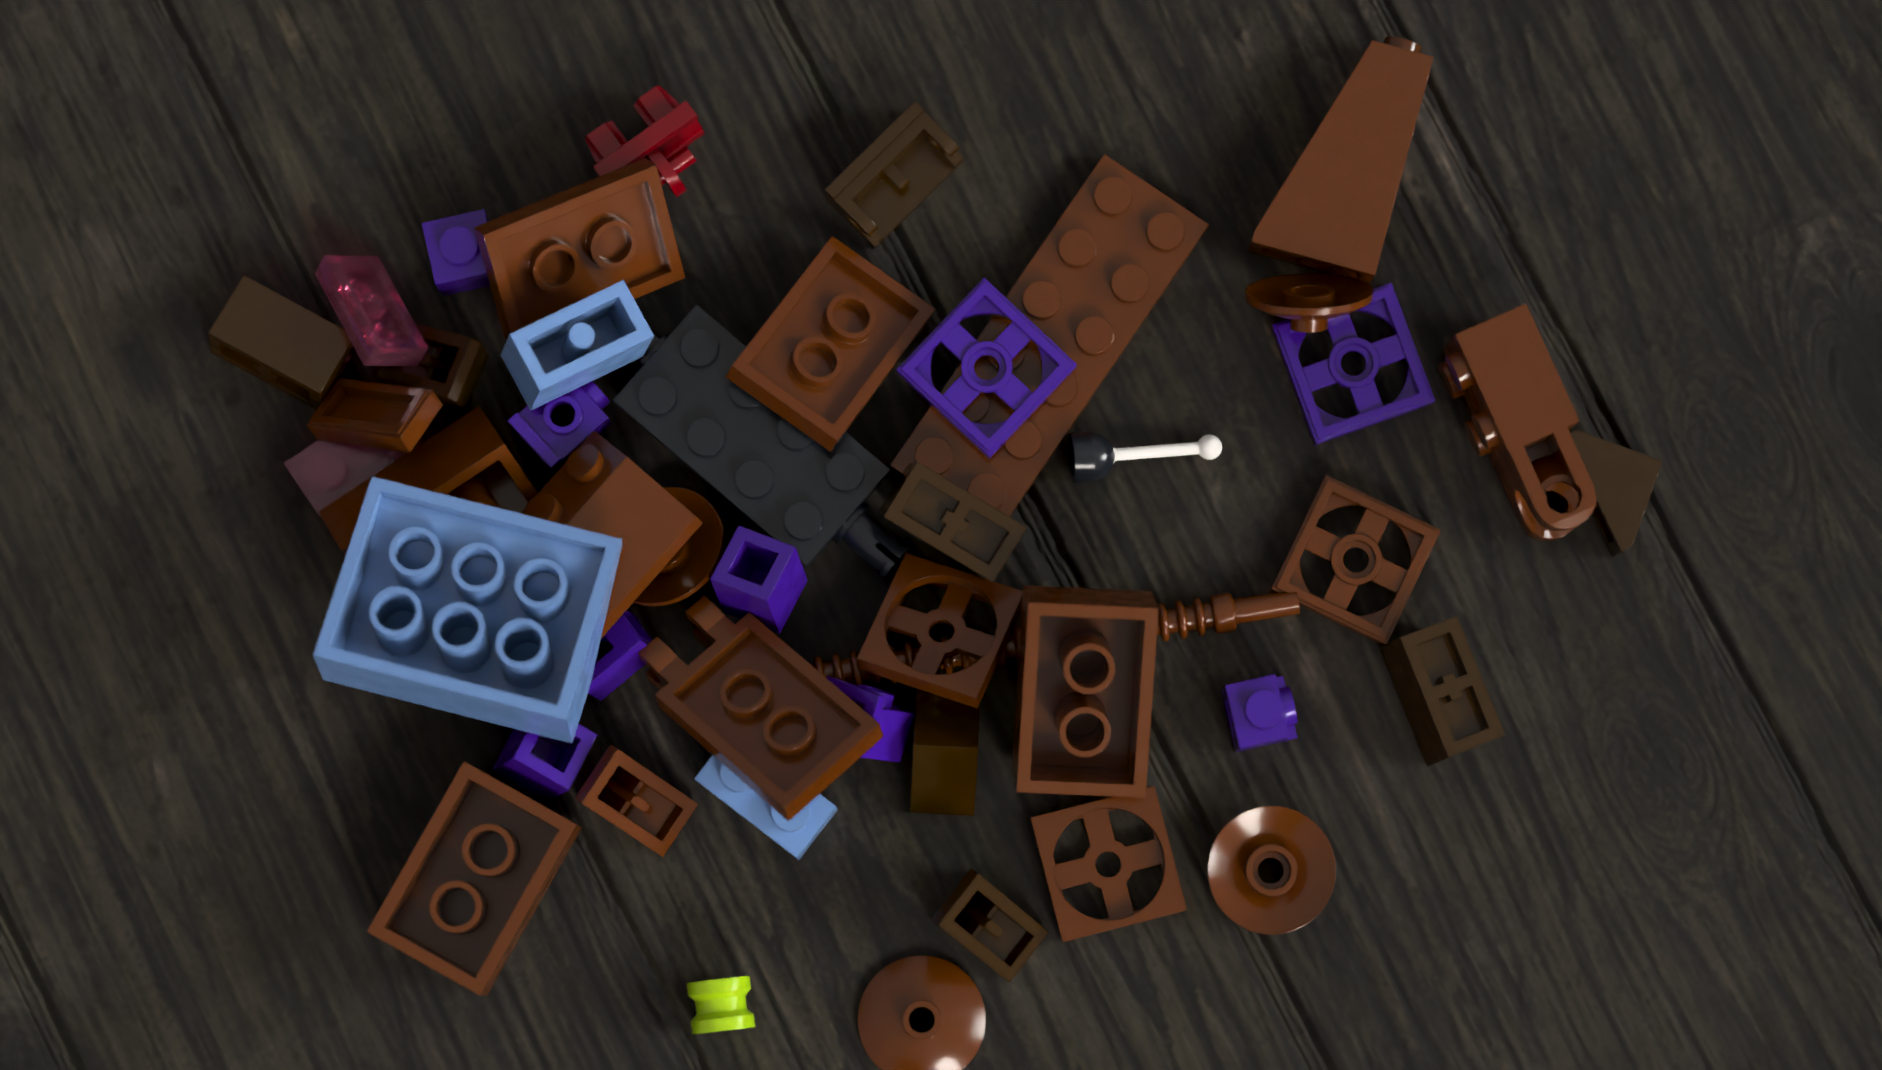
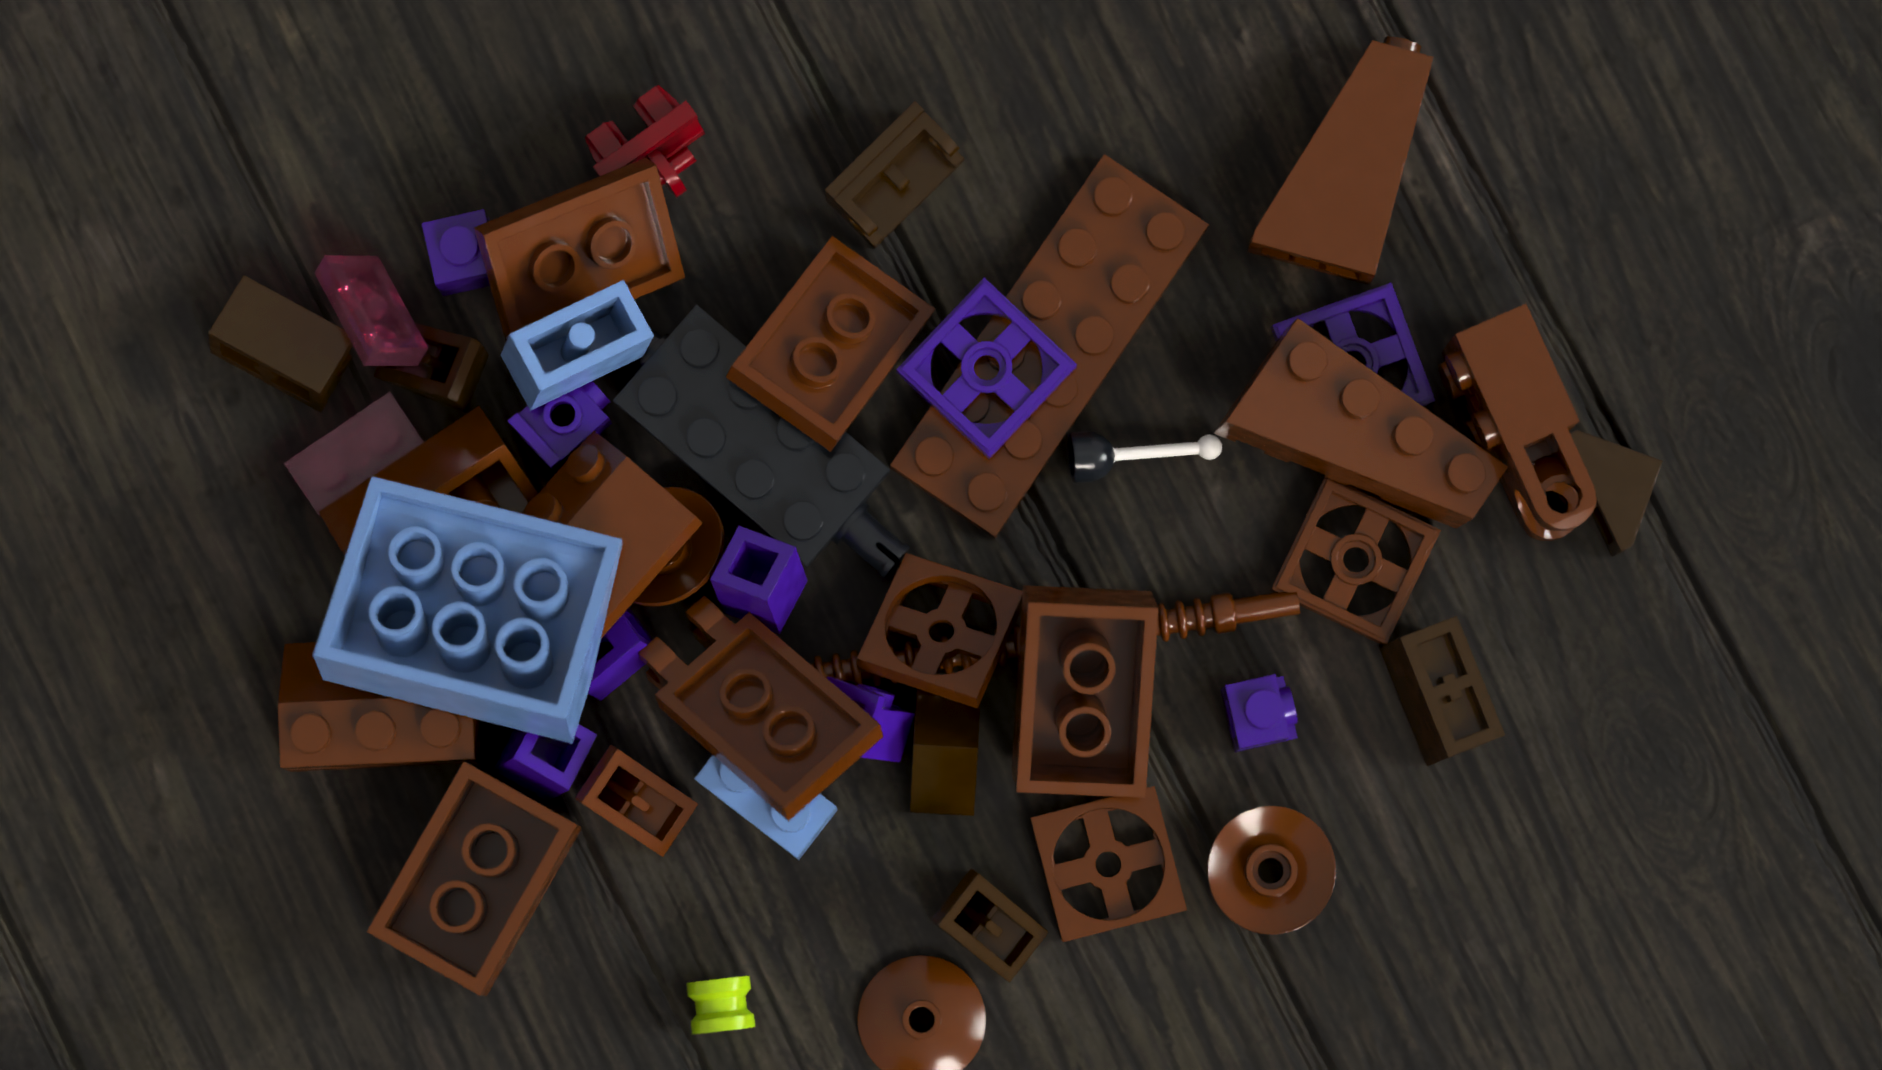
(352, 728): none -> reddish brown slope
(374, 415): reddish brown tile -> none
(953, 520): dark brown hinge -> none
(1309, 298): reddish brown dish -> none
(1359, 430): none -> reddish brown wedge

